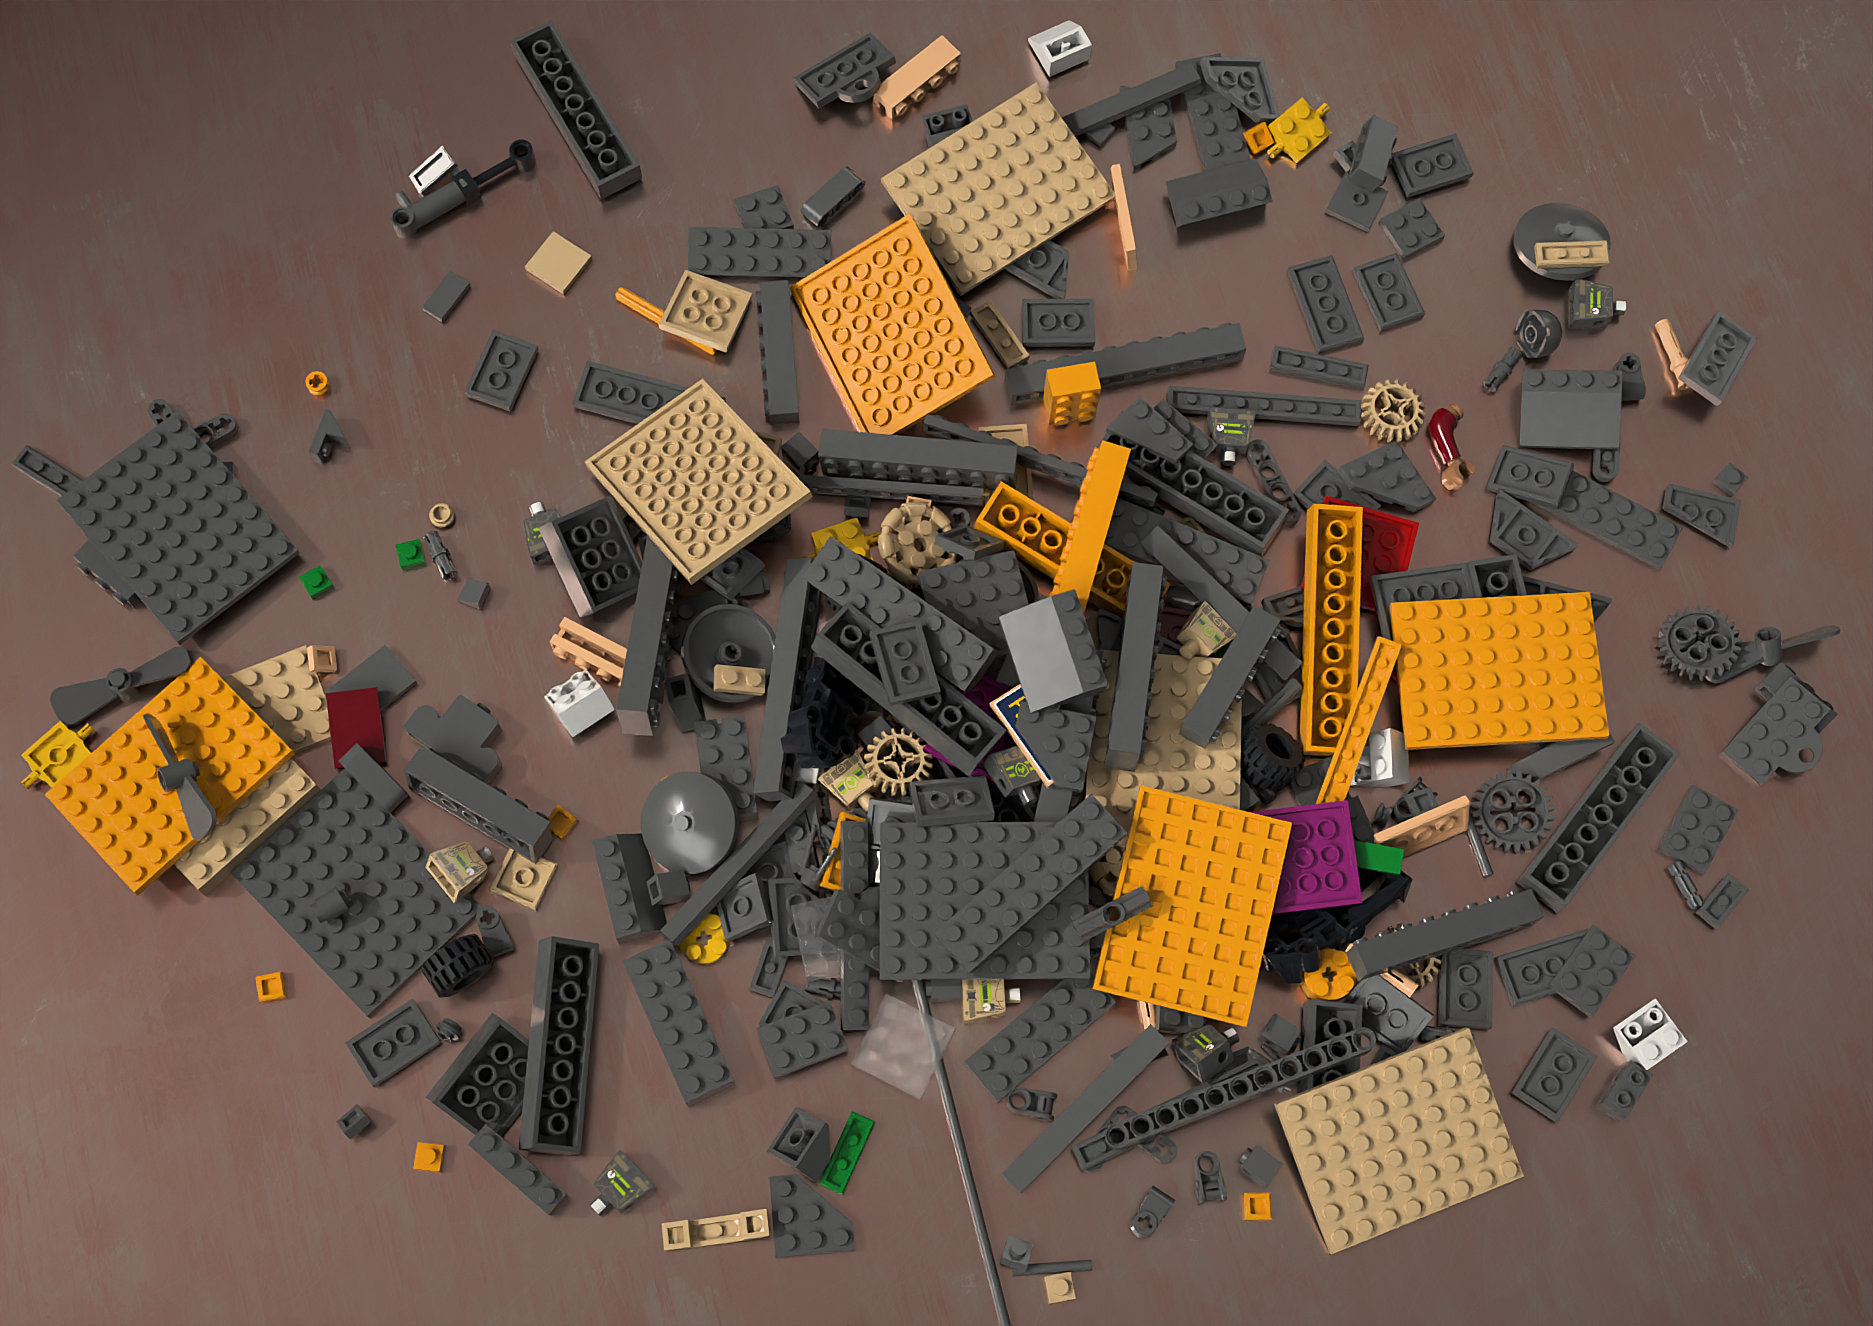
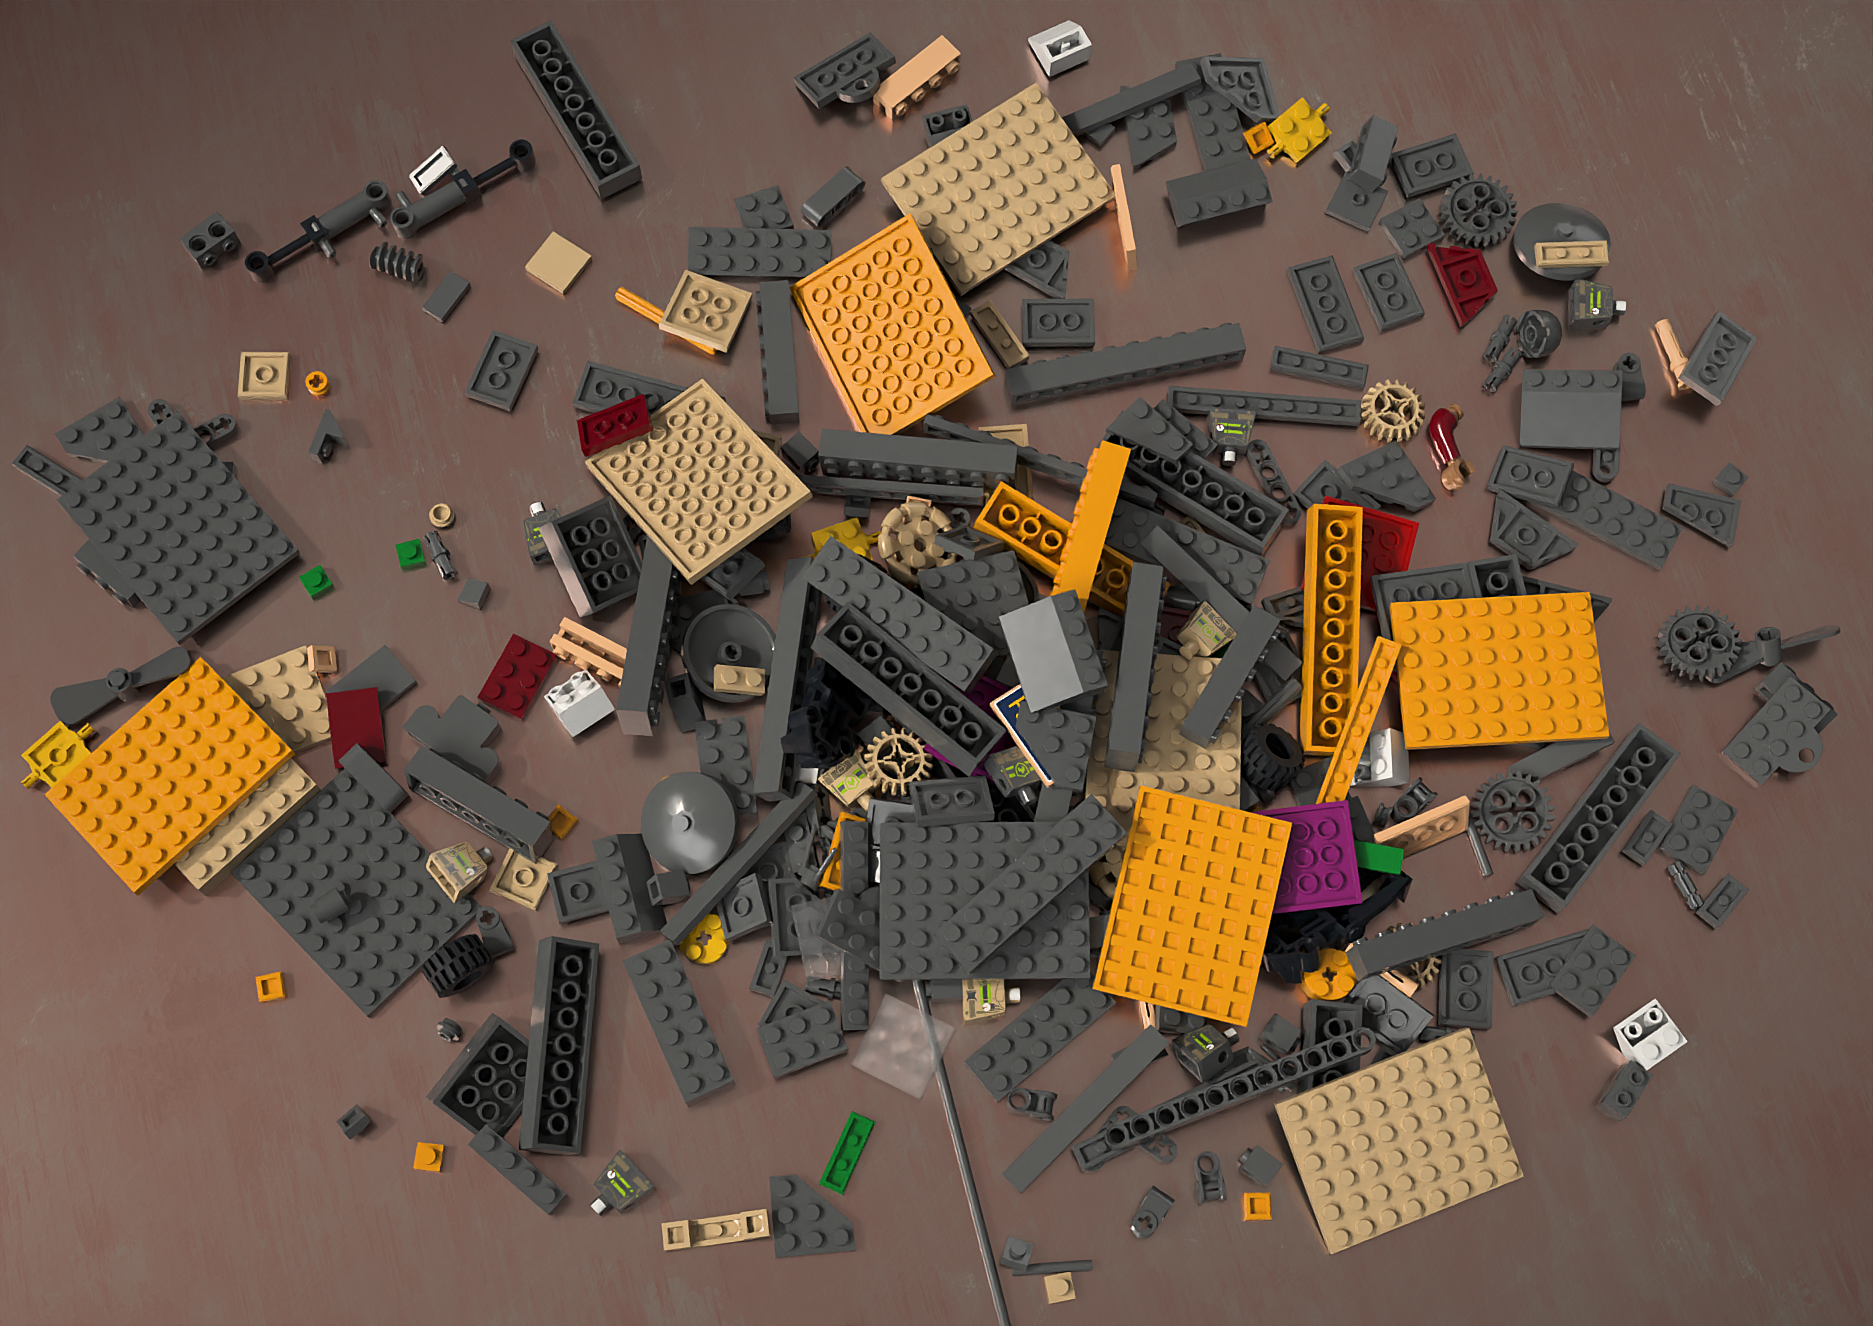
(101, 433): none -> dark grey plate
(183, 777): dark grey piece -> none
(206, 236): none -> dark grey brick
(264, 376): none -> tan tile
(323, 228): none -> piece
(393, 1043): dark grey plate -> none
(397, 263): none -> dark grey piece
(517, 677): none -> dark red plate
(578, 892): none -> dark grey plate
(614, 425): none -> dark red plate
(803, 1144): dark grey slope -> none
(904, 662): dark grey plate -> none
(1071, 393): light orange brick -> none
(1127, 907): dark grey piece -> none
(1421, 801): dark grey plate -> none
(1463, 279): none -> dark red wing
(1493, 225): none -> dark grey gear
(1500, 338): none -> dark grey pin
(1554, 1074): dark grey plate -> none
(1647, 837): none -> dark grey plate

